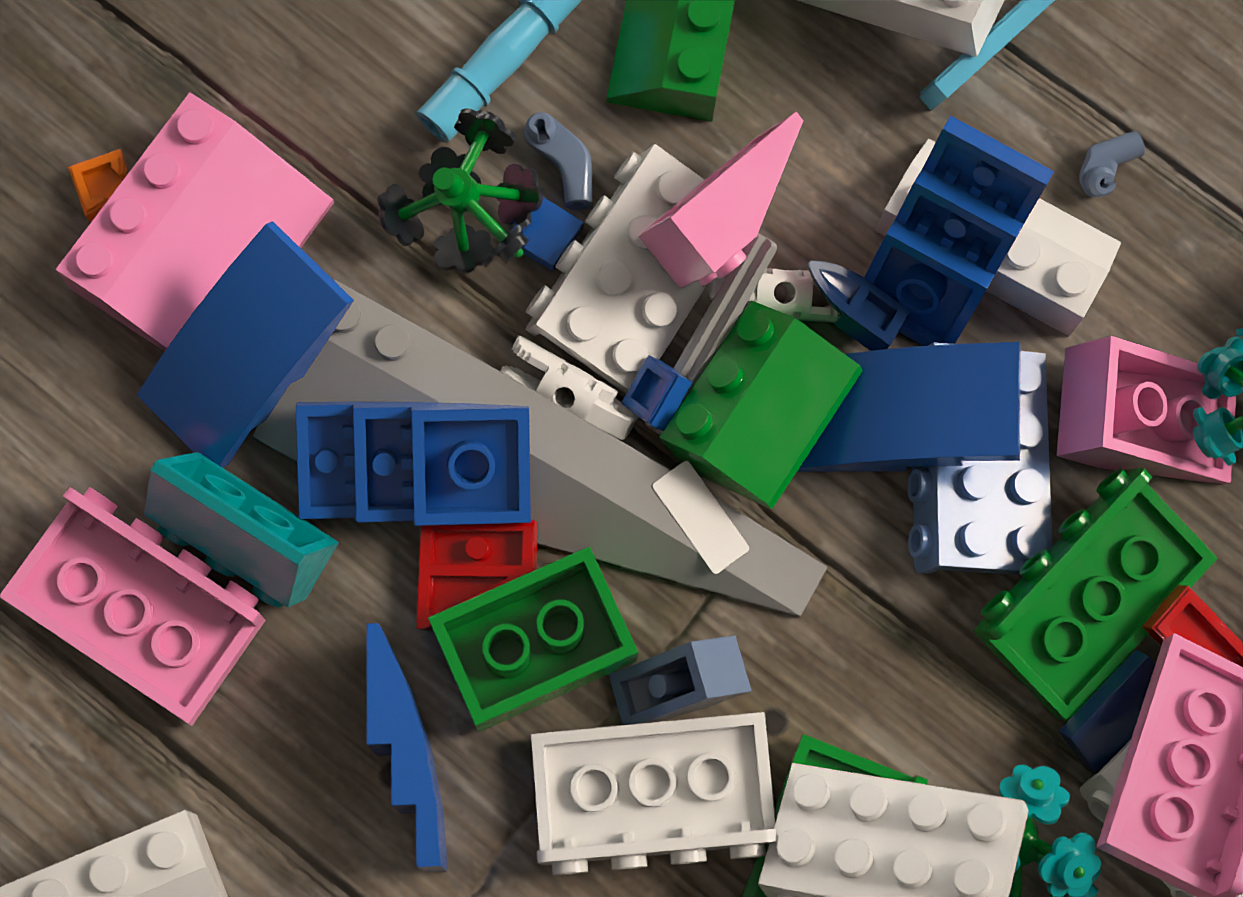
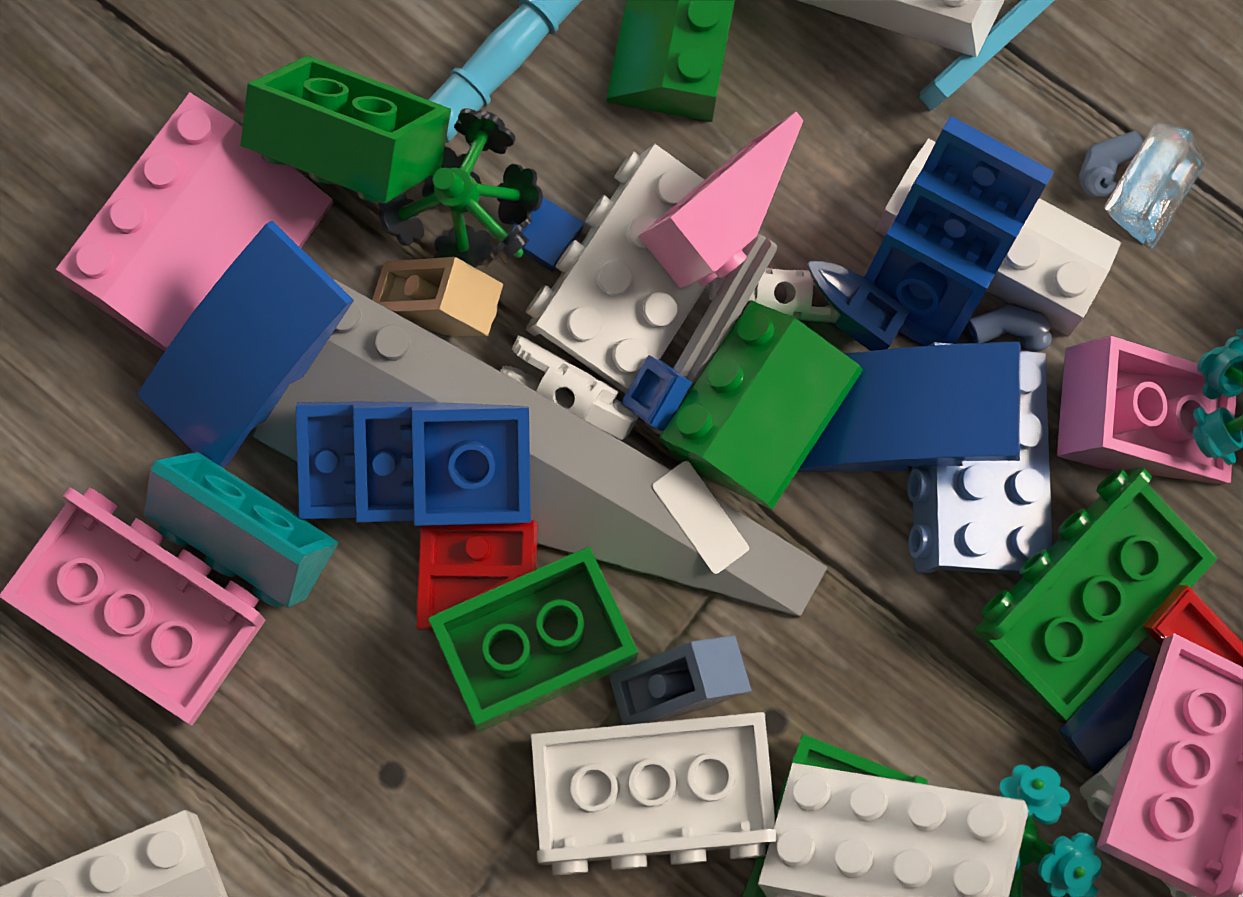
(97, 180): orange tile -> none
(344, 128): none -> green brick
(398, 731): blue slope -> none
(440, 295): none -> tan slope
(567, 154): sand blue arm -> none
(1013, 320): none -> sand blue arm
(1156, 183): none -> clear slope

